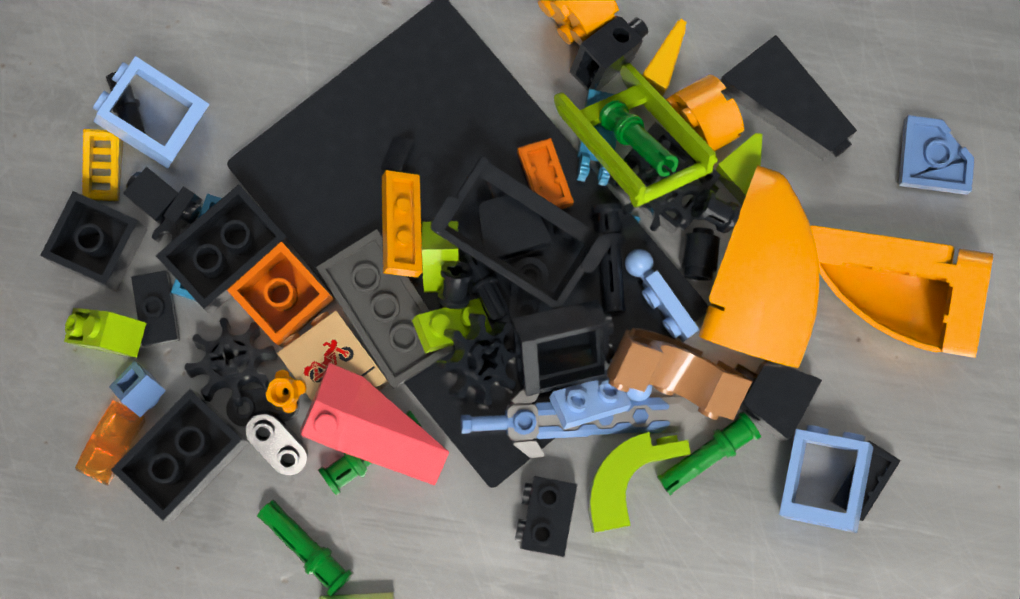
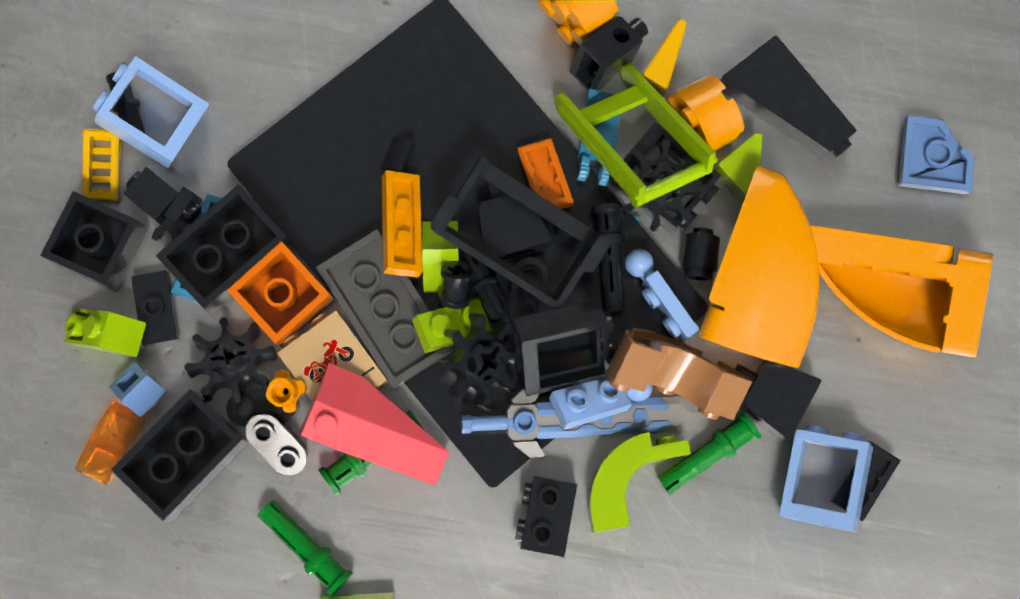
(630, 130): green pin -> none
(715, 211): black bush -> none

